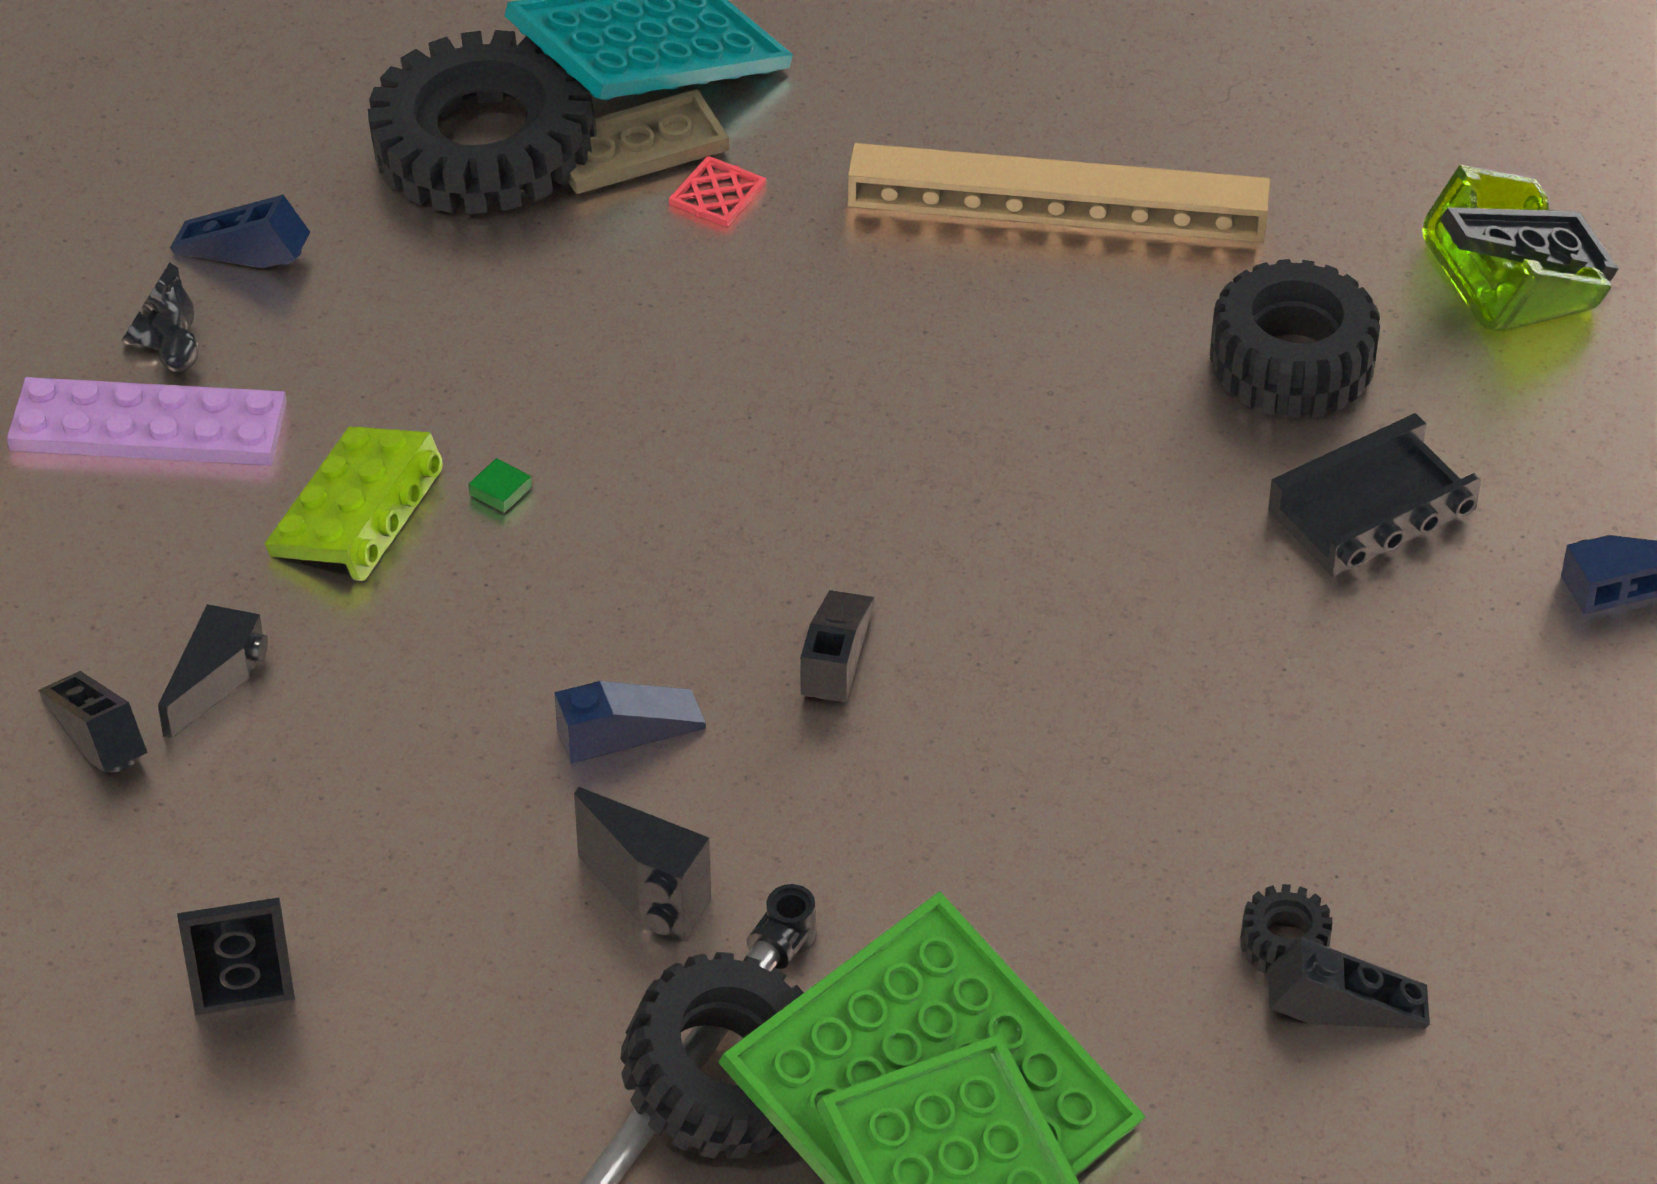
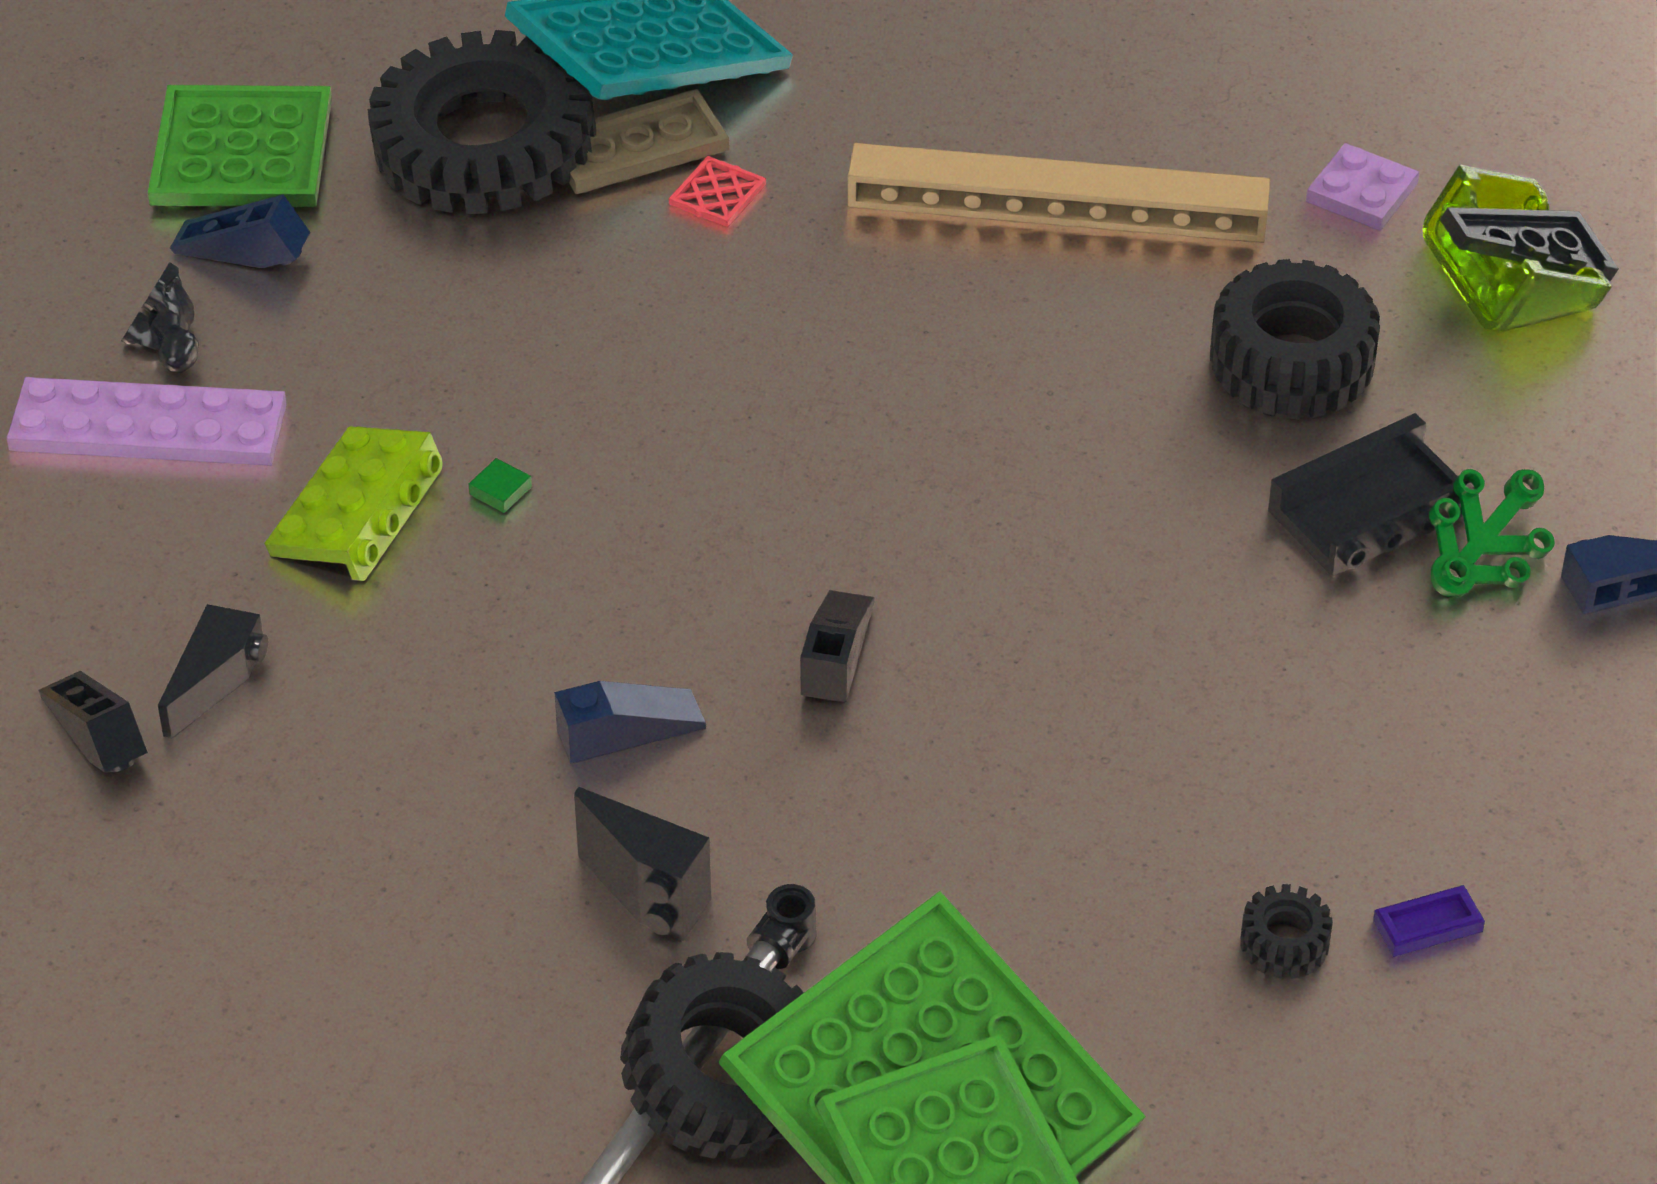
(236, 956): black slope -> none
(240, 145): none -> bright green plate
(1343, 990): black slope -> none
(1362, 186): none -> lavender plate
(1428, 920): none -> dark purple tile
(1485, 537): none -> green plant

